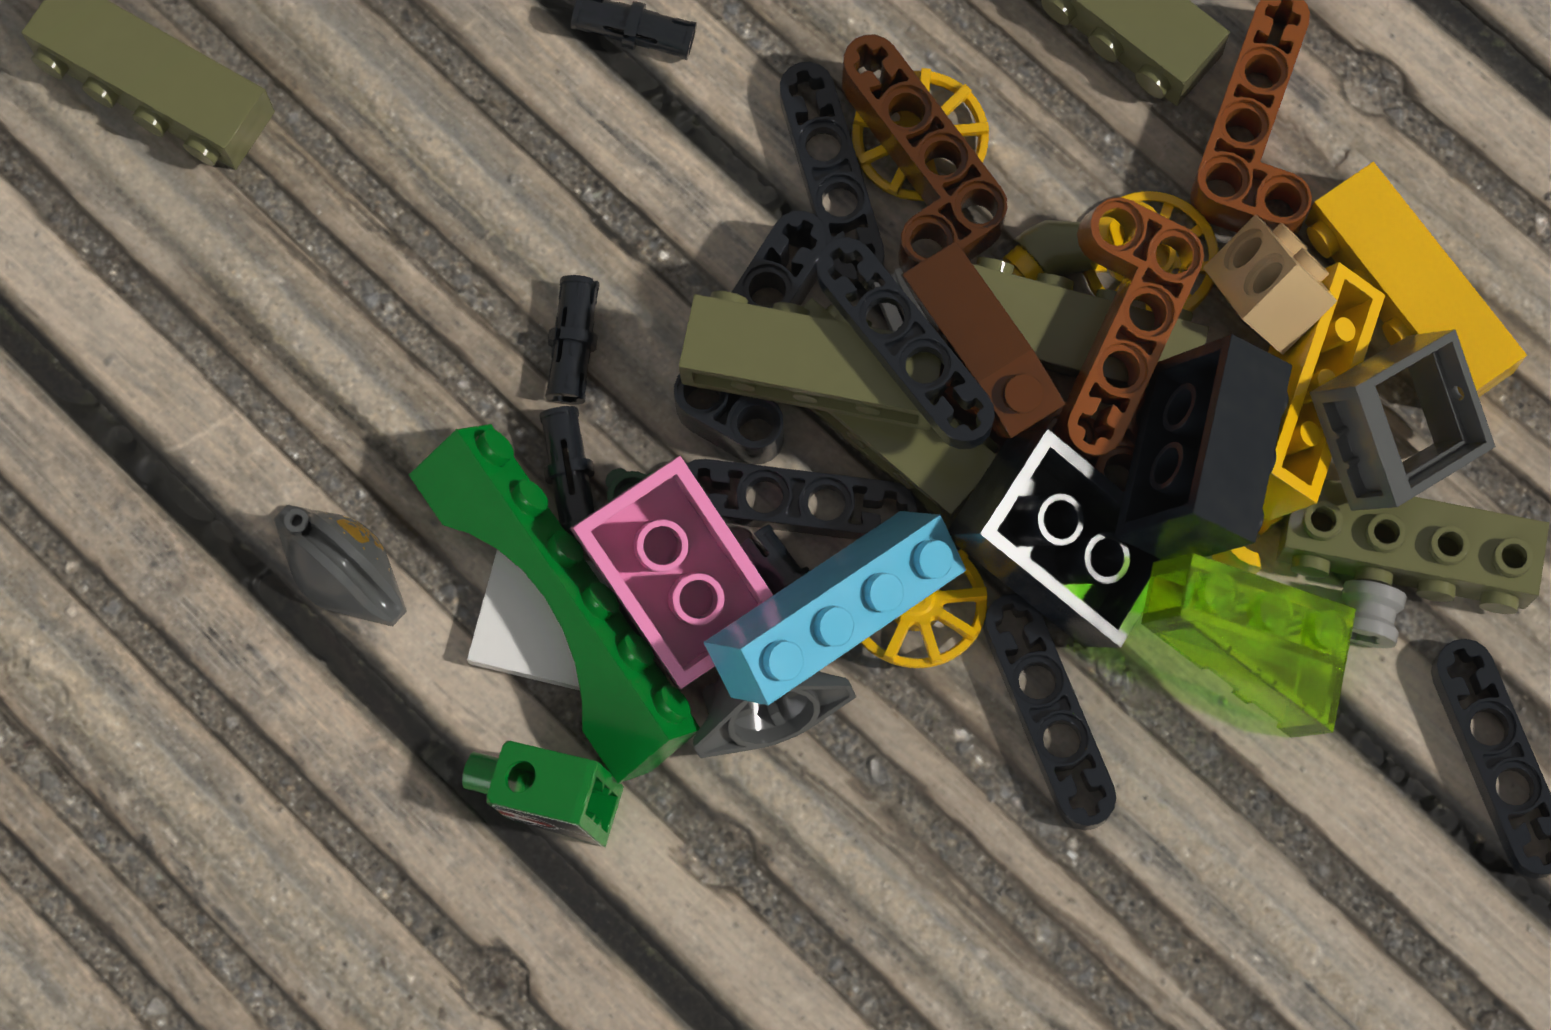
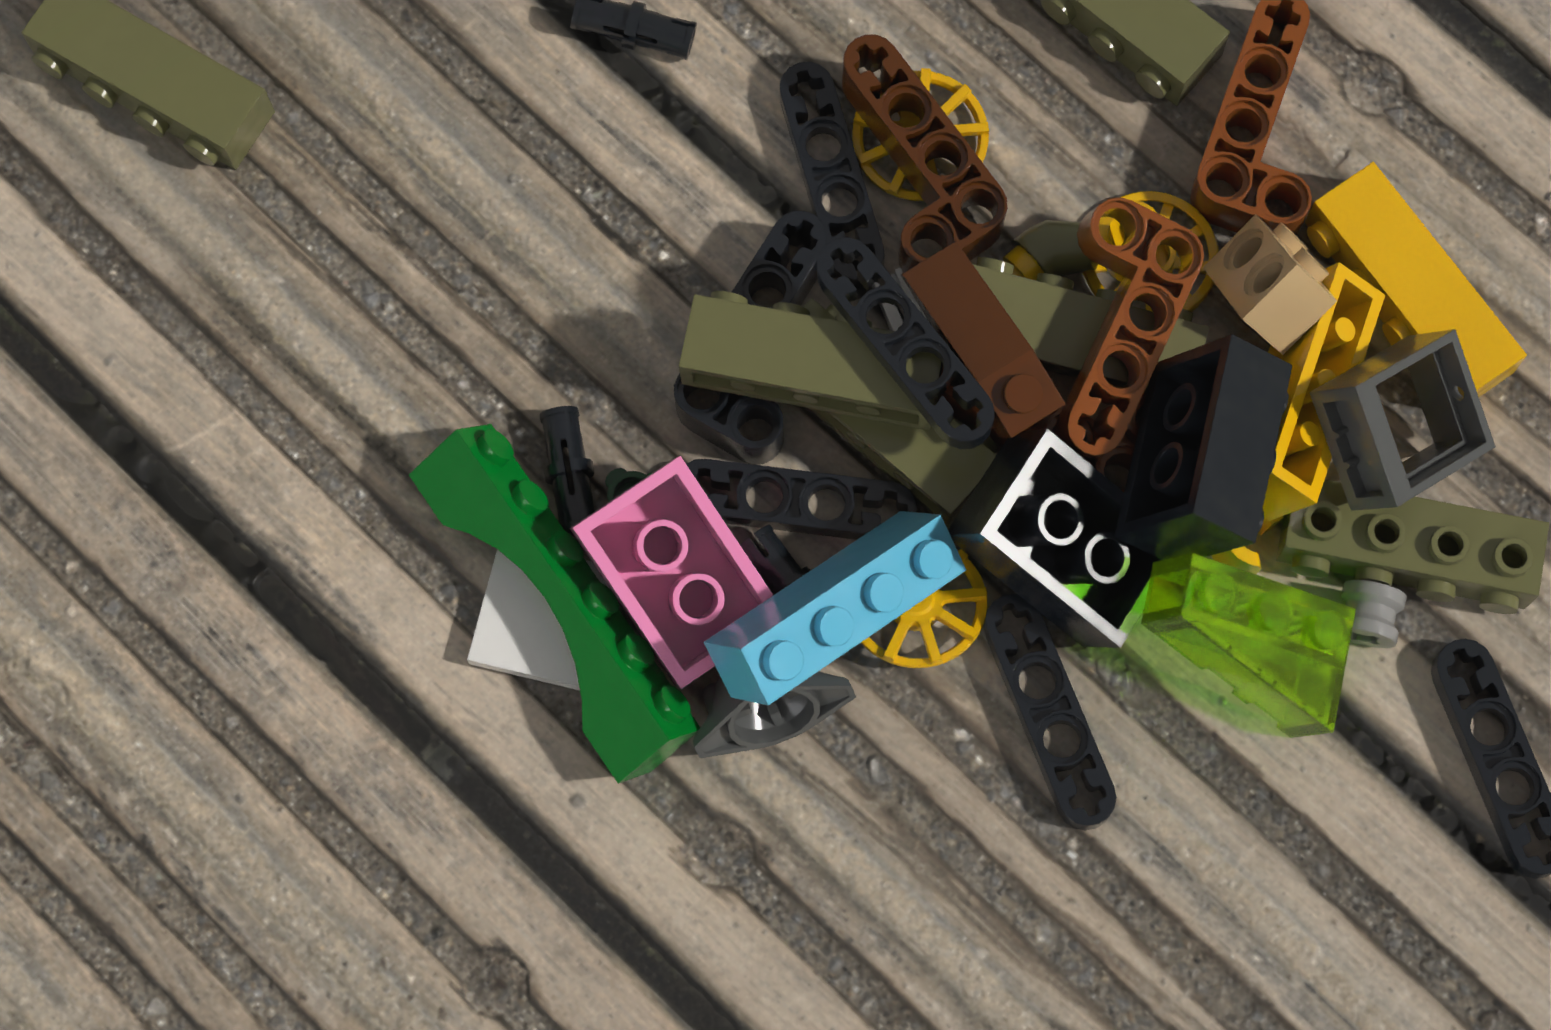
(340, 564): dark grey hat -> none
(547, 790): green torso -> none
(572, 340): black pin -> none

